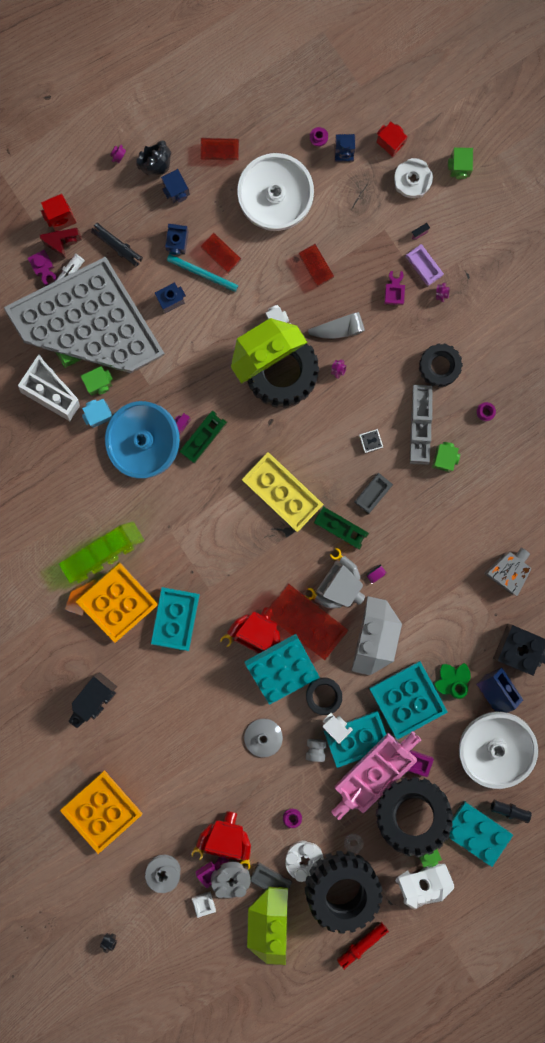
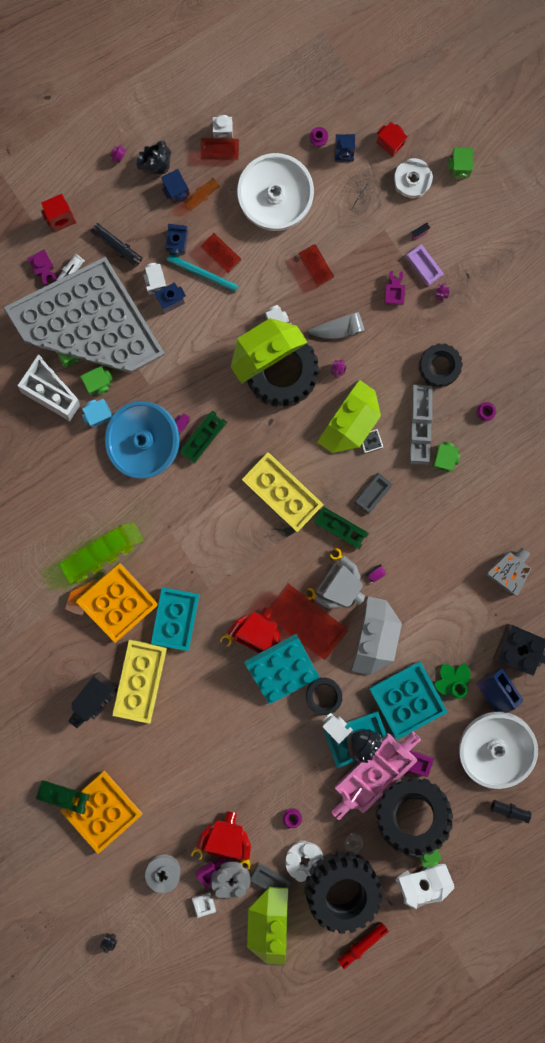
(56, 239): dark red slope -> none
(62, 796): none -> dark green plate
(139, 681): none -> light yellow plate
(154, 278): none -> white brick
(201, 194): none -> clear orange pin
(221, 125): none -> white brick
(260, 728): light grey dish -> none
(316, 750): light grey wheel -> none
(352, 420): none -> lime wedge
(363, 744): none -> black hair
(479, 834): teal plate -> none

